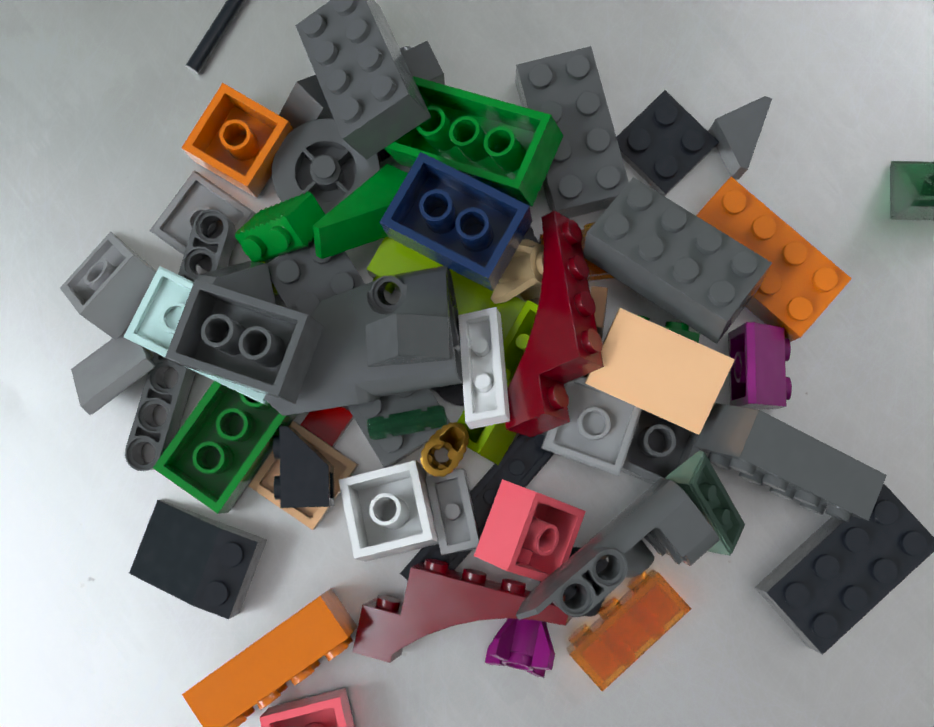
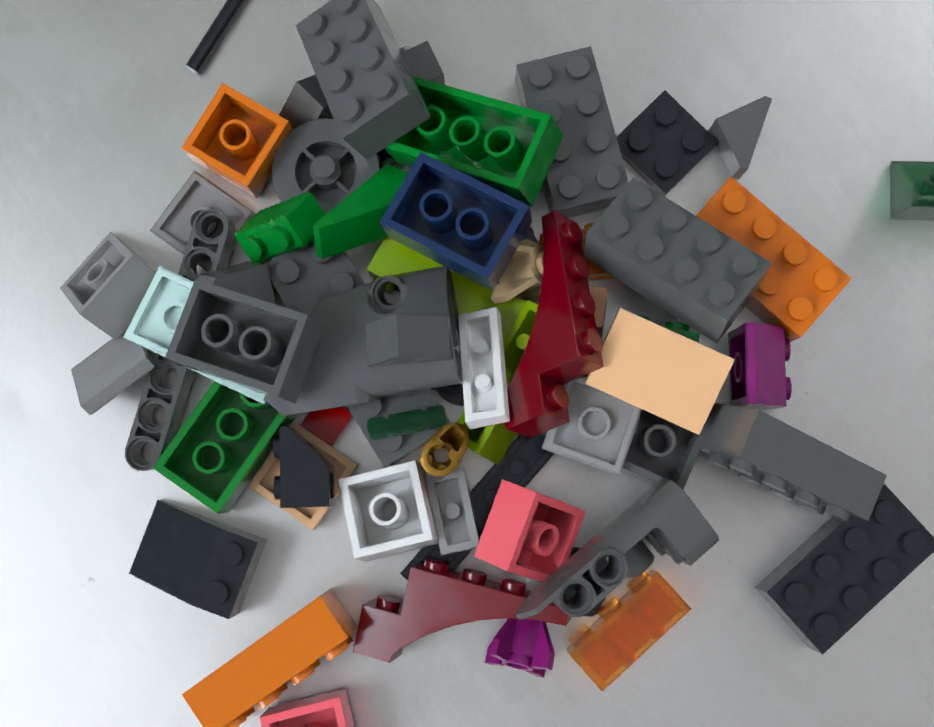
(707, 492): sand green slope -> none

